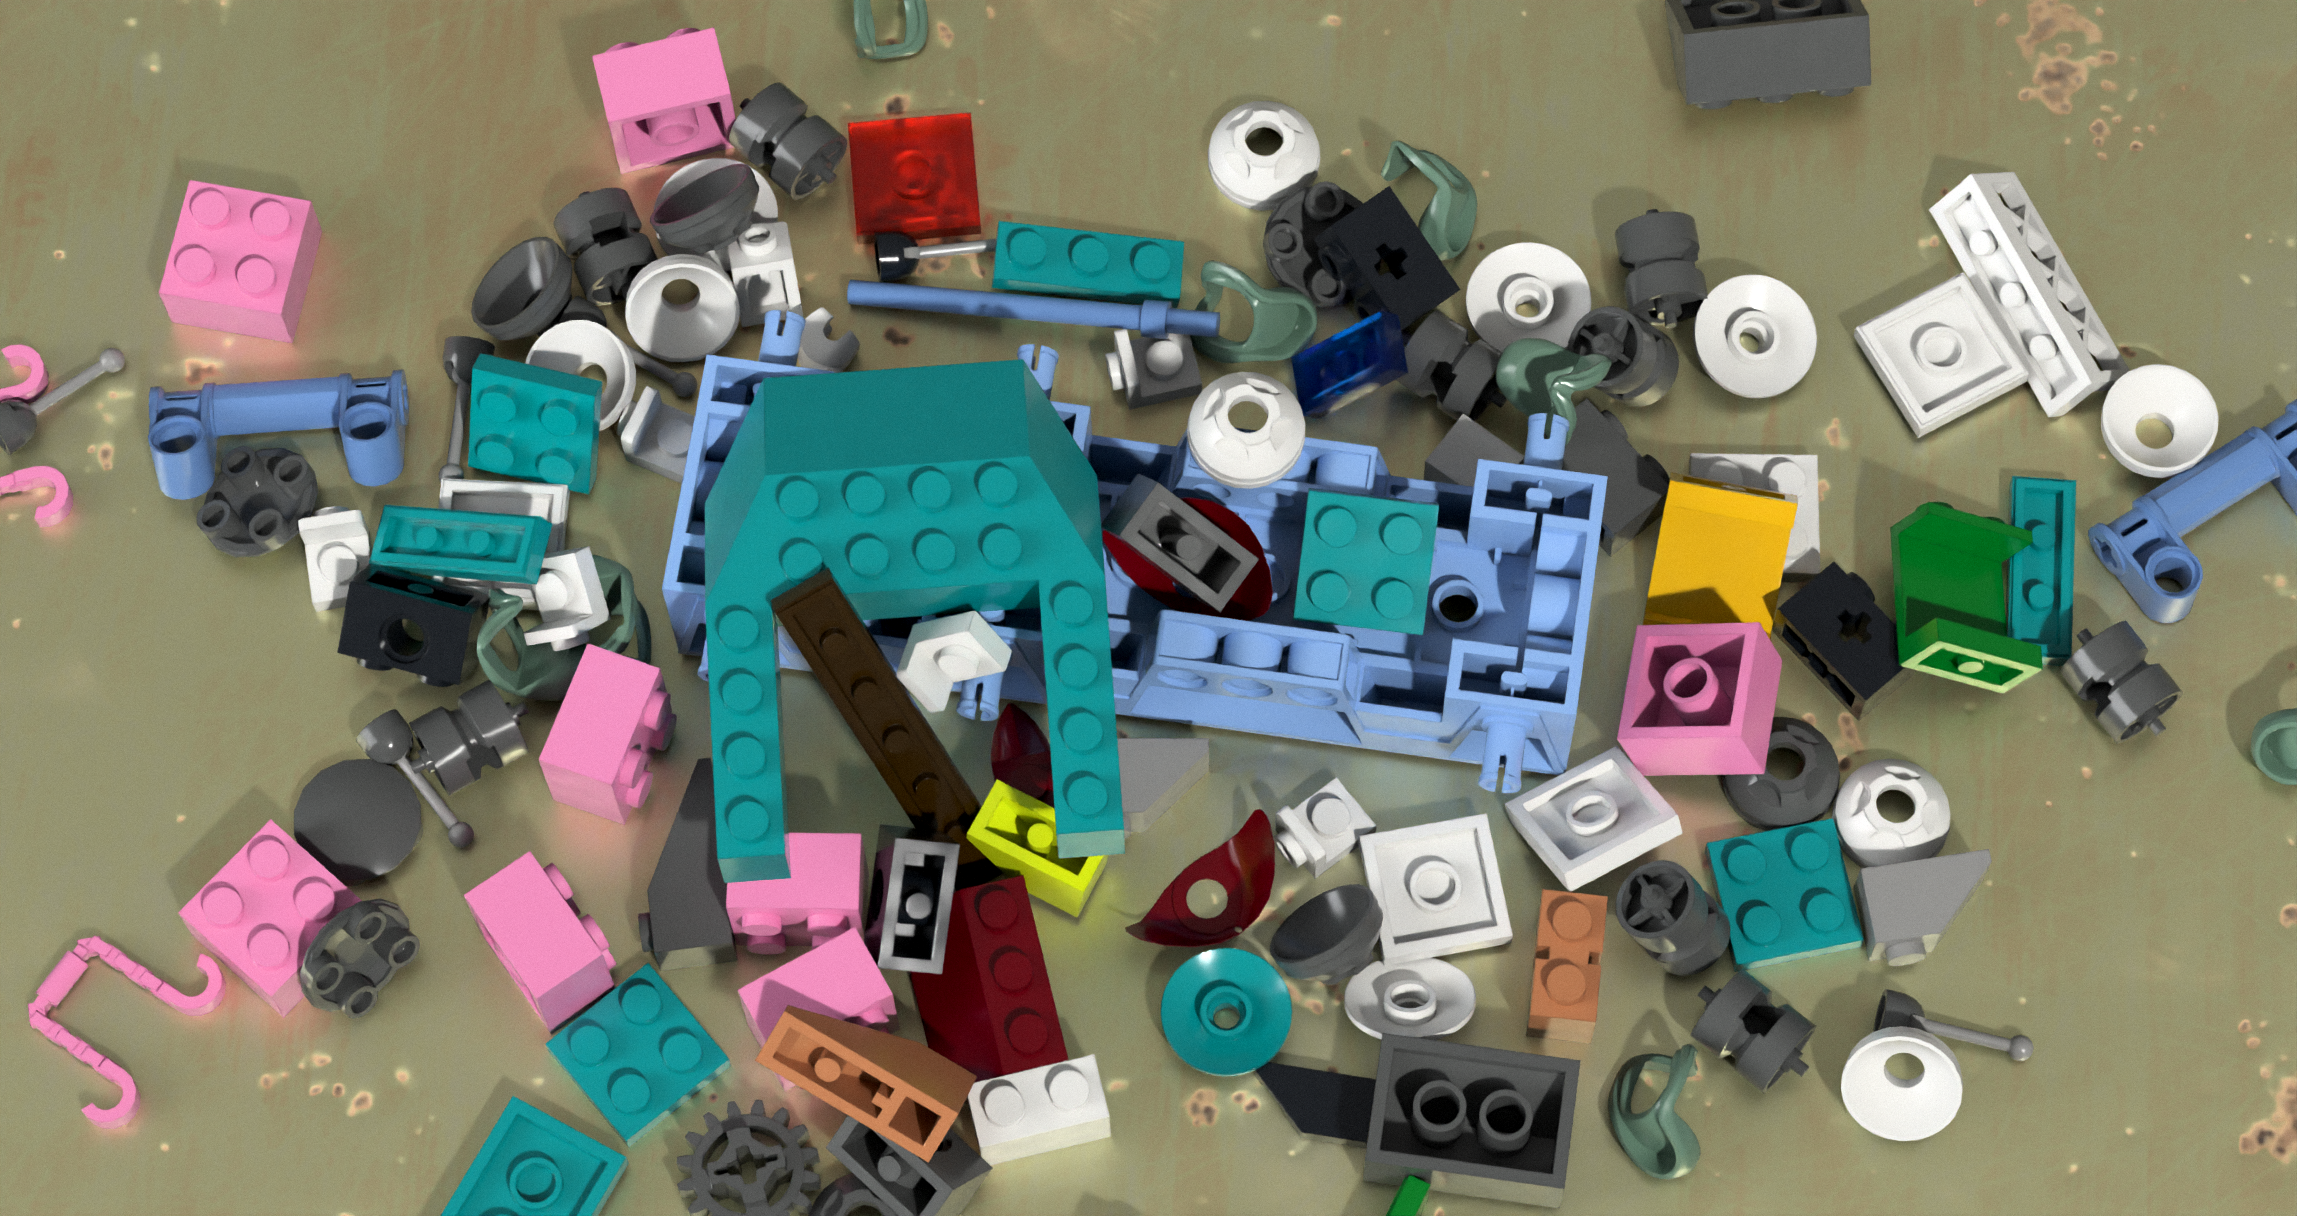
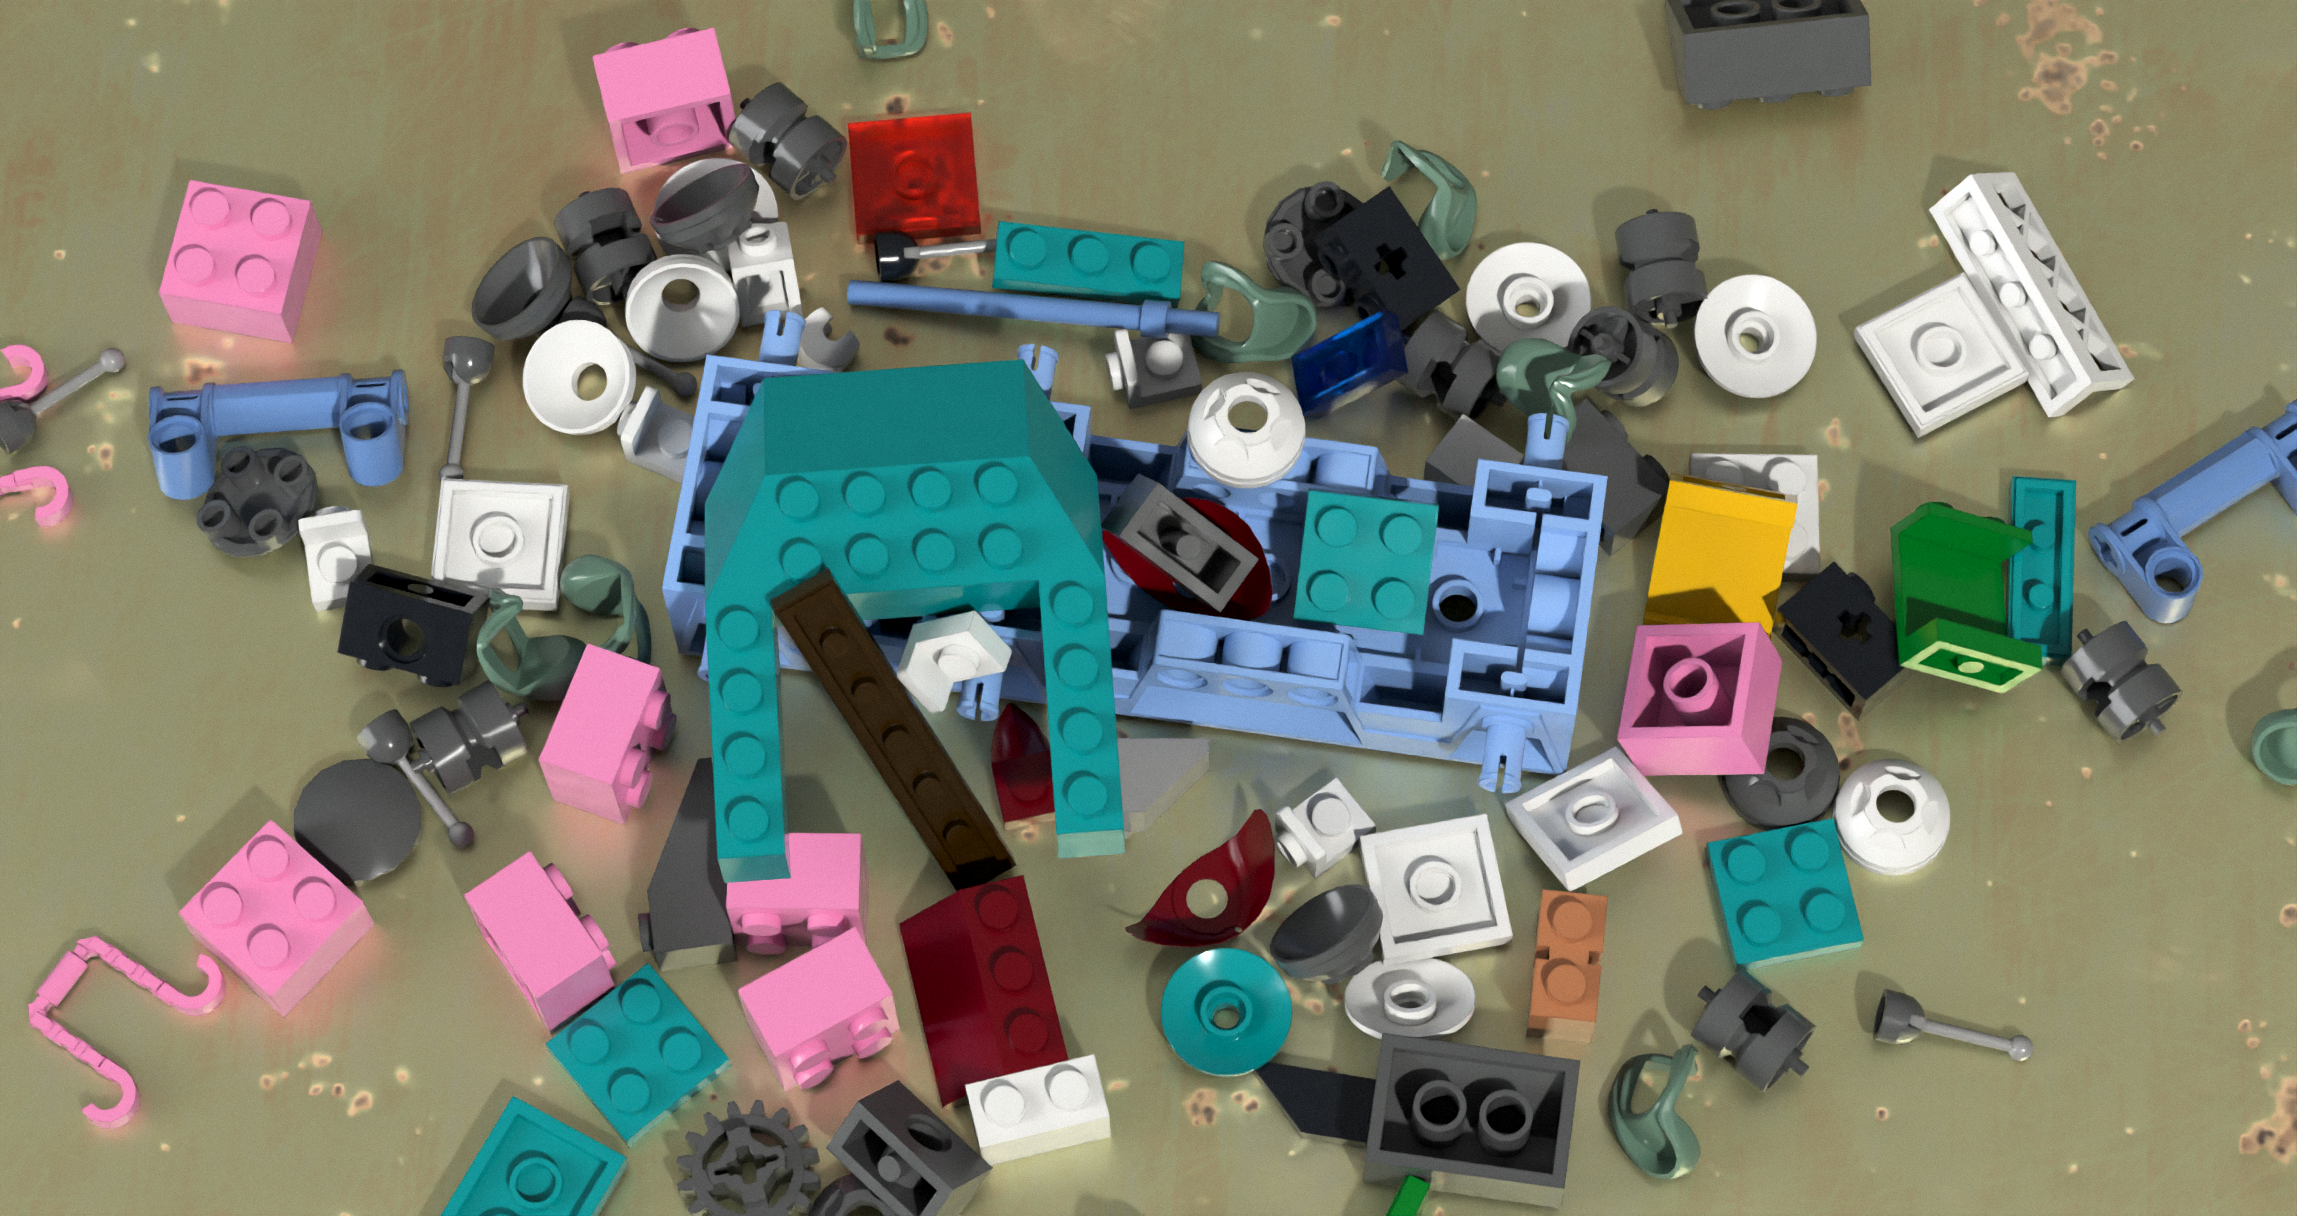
(357, 957): dark grey dish -> none
(461, 544): teal tile -> none
(534, 423): teal plate -> none
(568, 599): white bracket -> none
(870, 1076): nougat slope -> none
(911, 898): black brick -> none
(1022, 840): neon yellow slope -> none
(1262, 180): white piece -> none
(1672, 918): dark grey wheel -> none
(1899, 1106): white piece -> none
(1915, 902): light grey slope -> none
(2163, 395): white piece -> none

